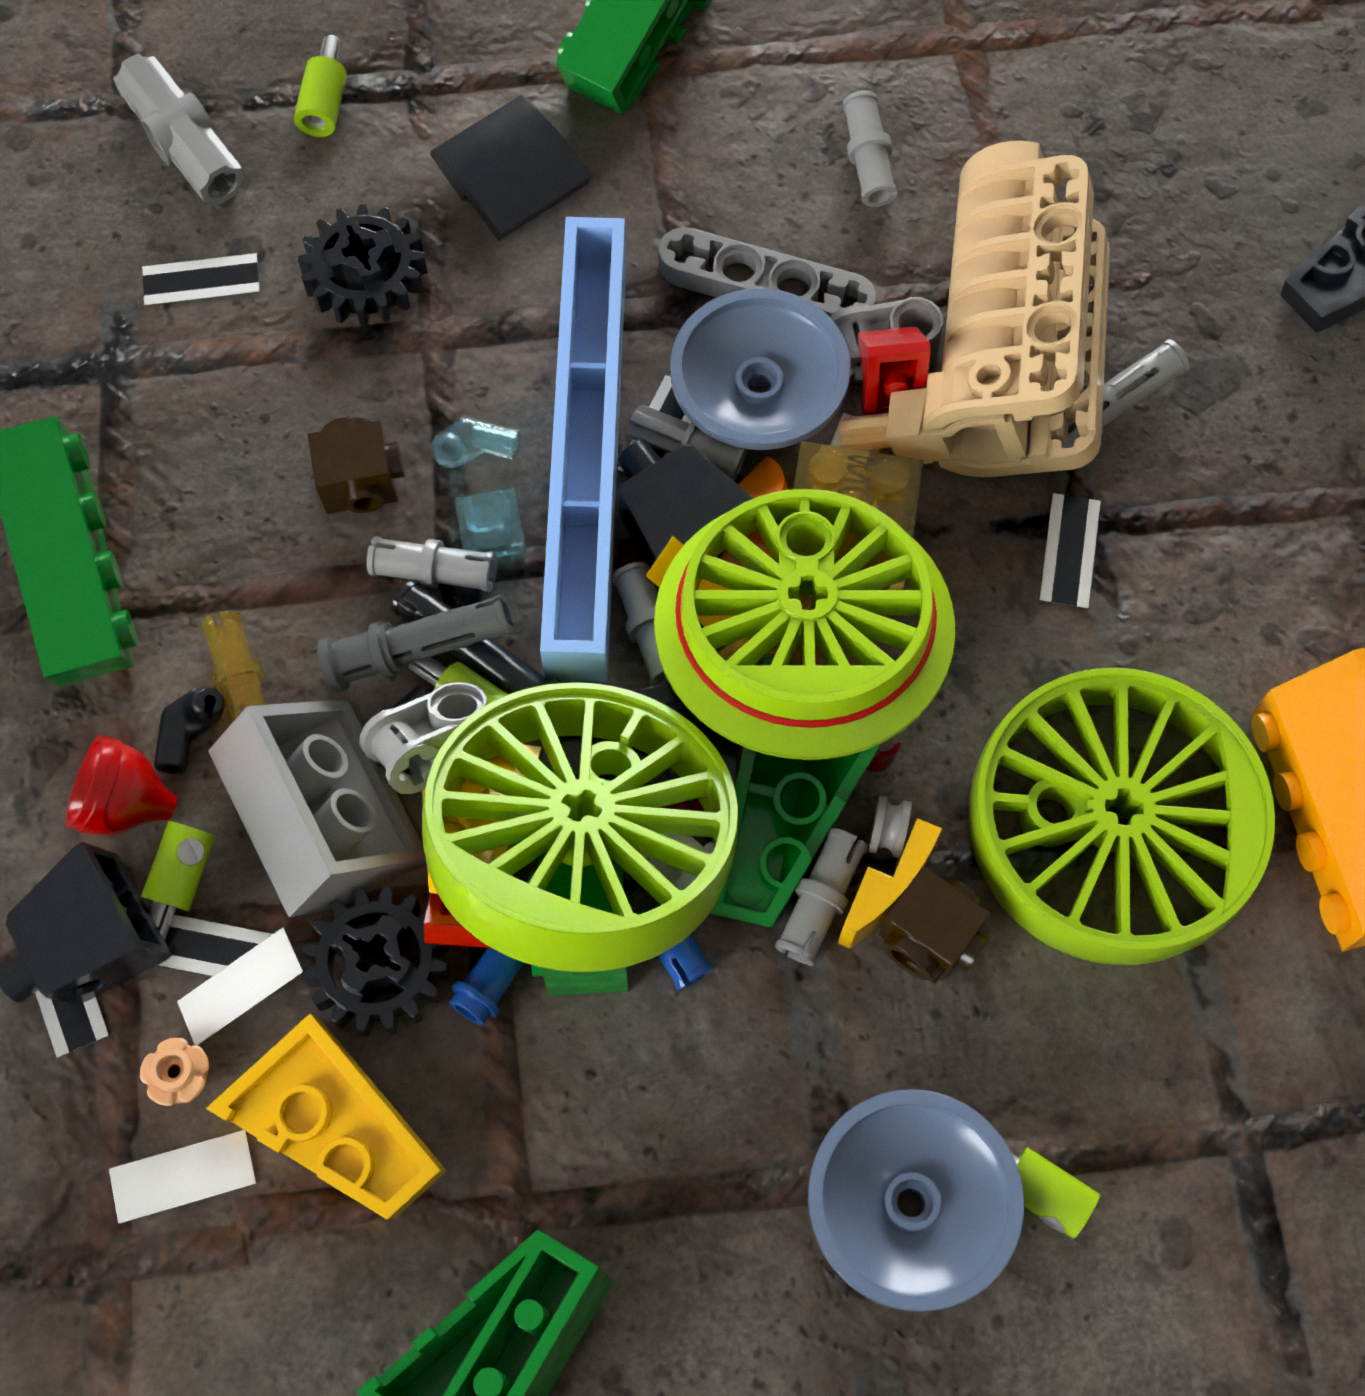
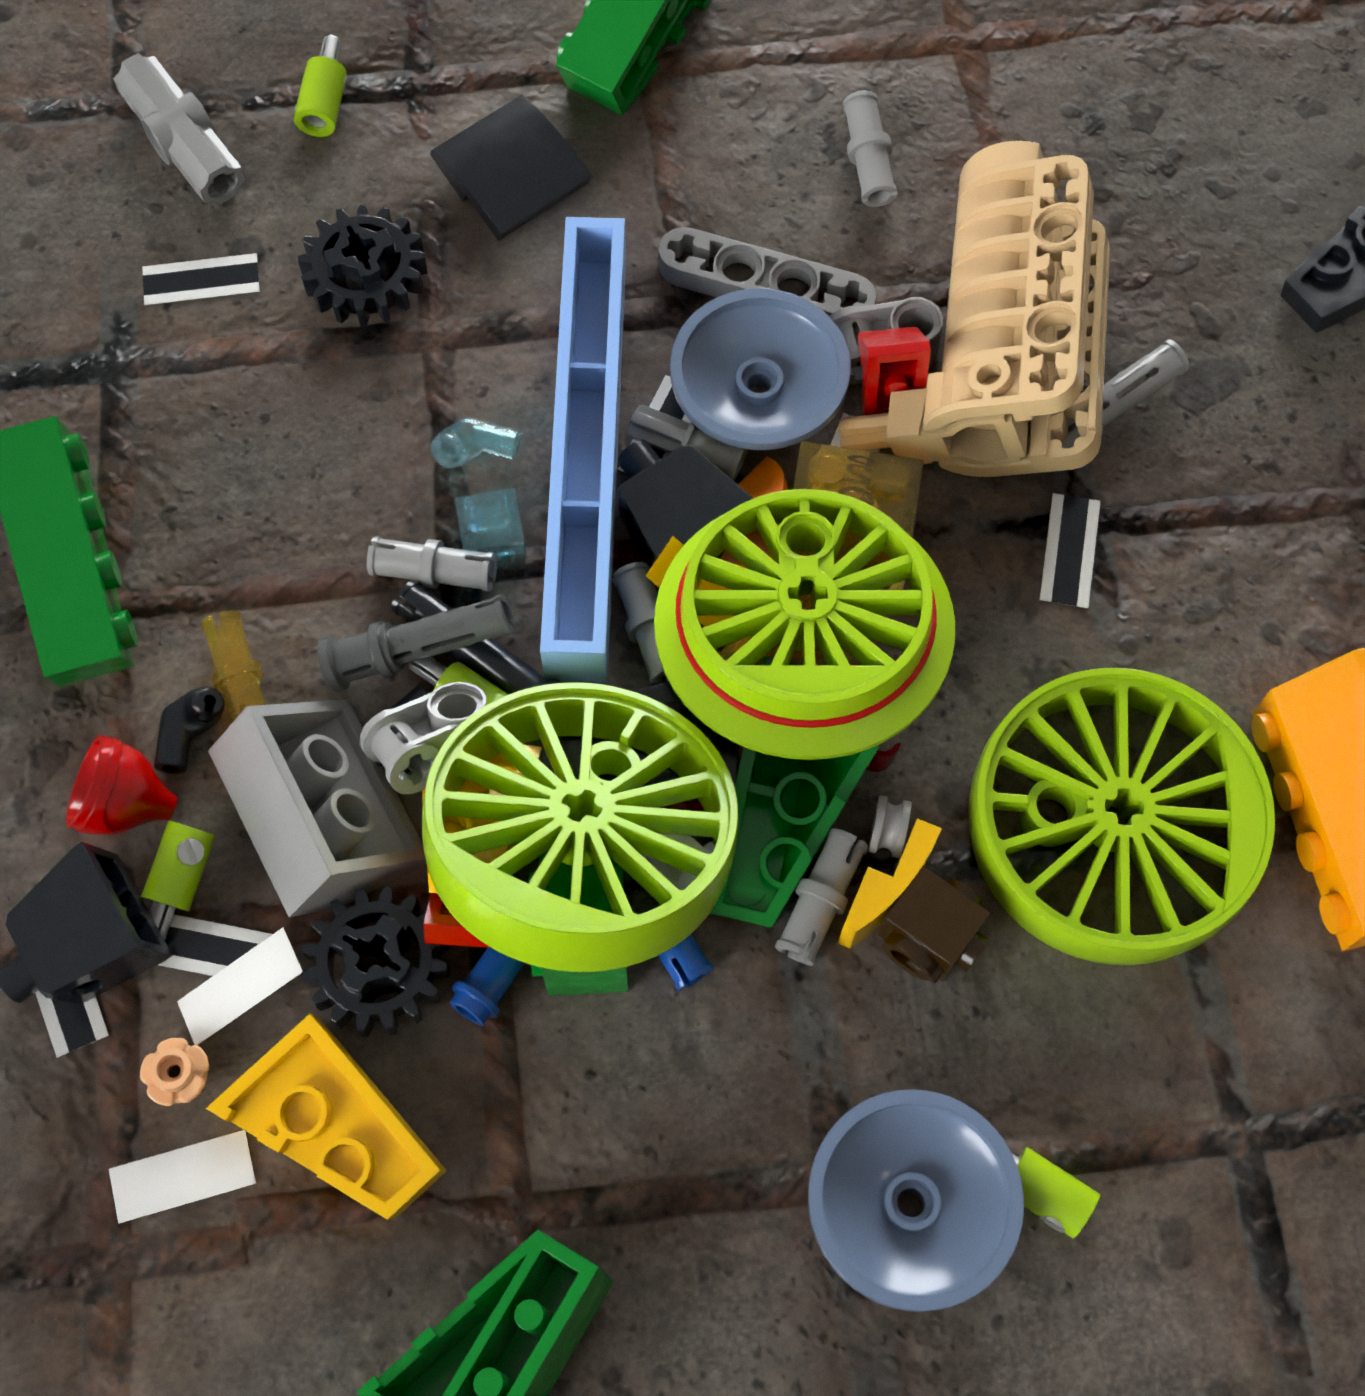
(355, 465): dark brown brick -> none

